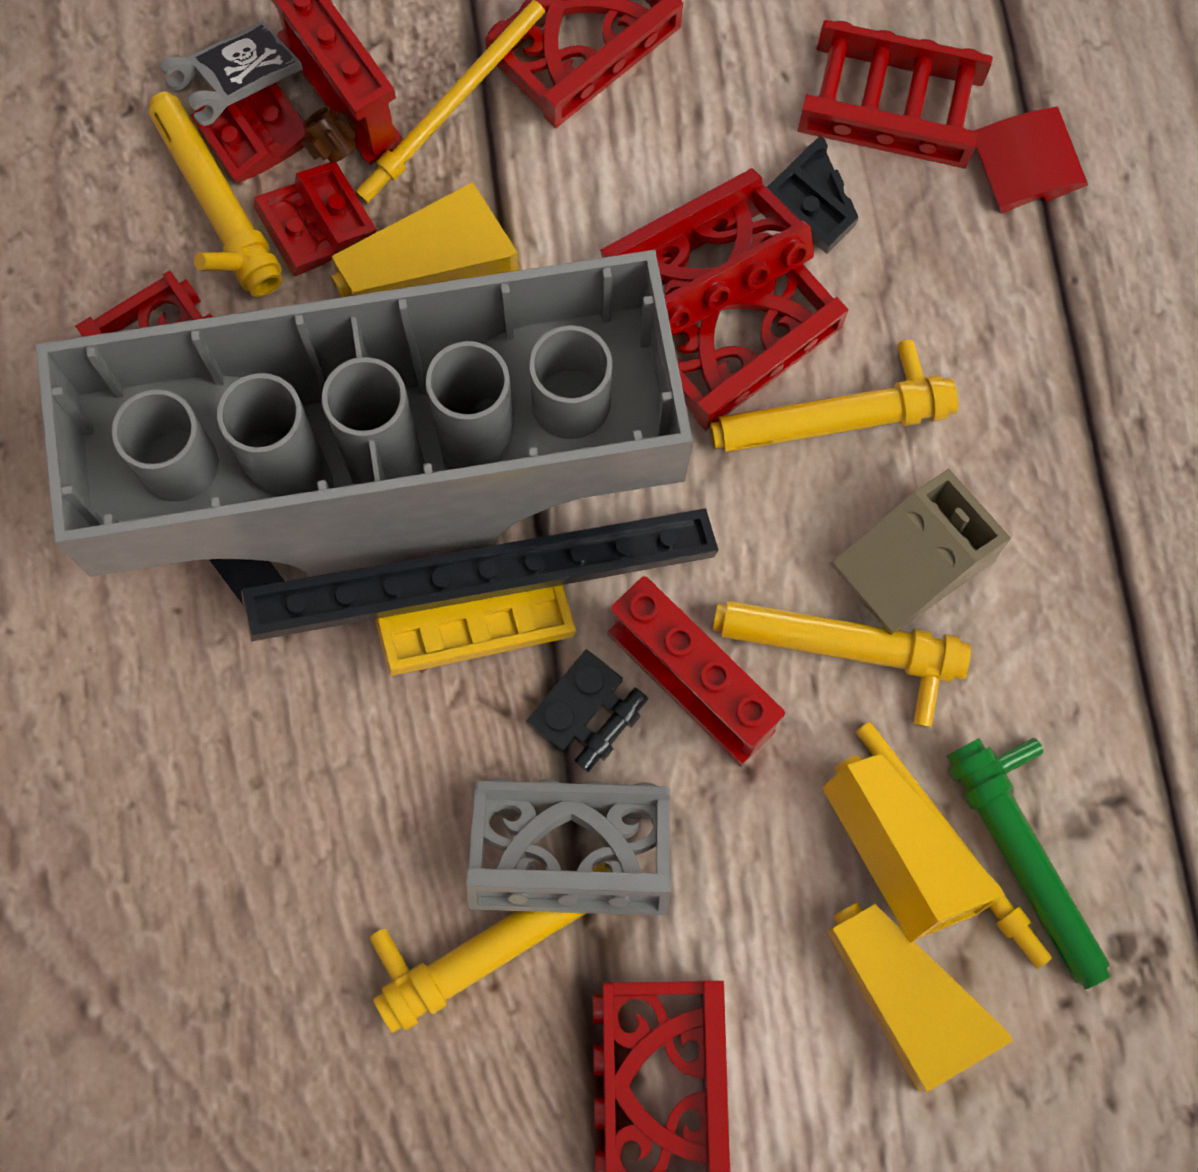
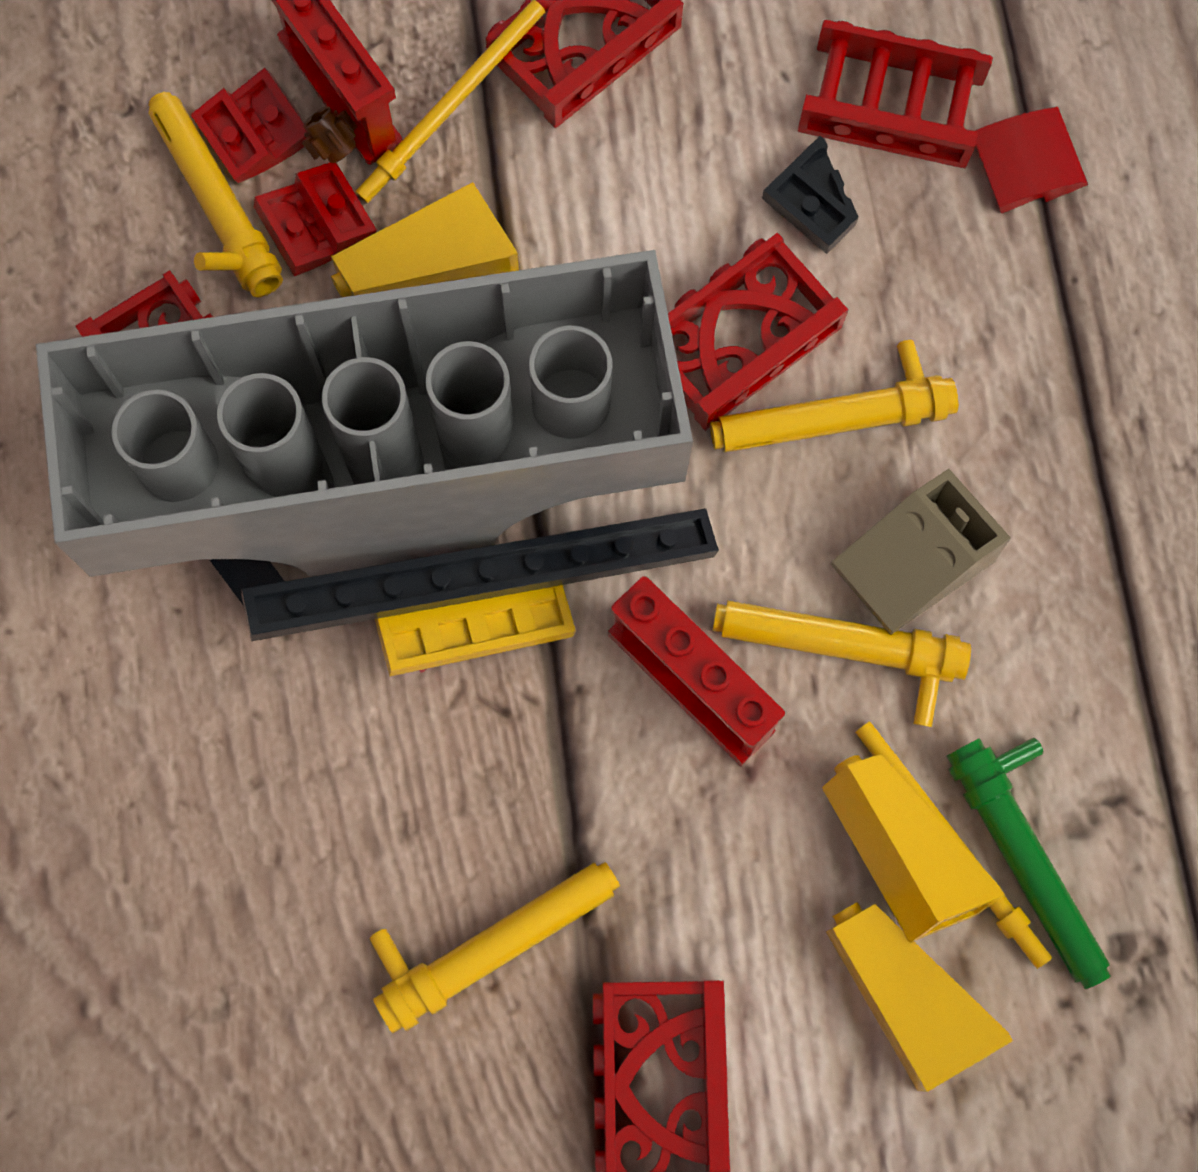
(232, 69): flag -> none
(542, 809): light grey fence -> none
(575, 702): black plate -> none
(720, 218): red fence -> none

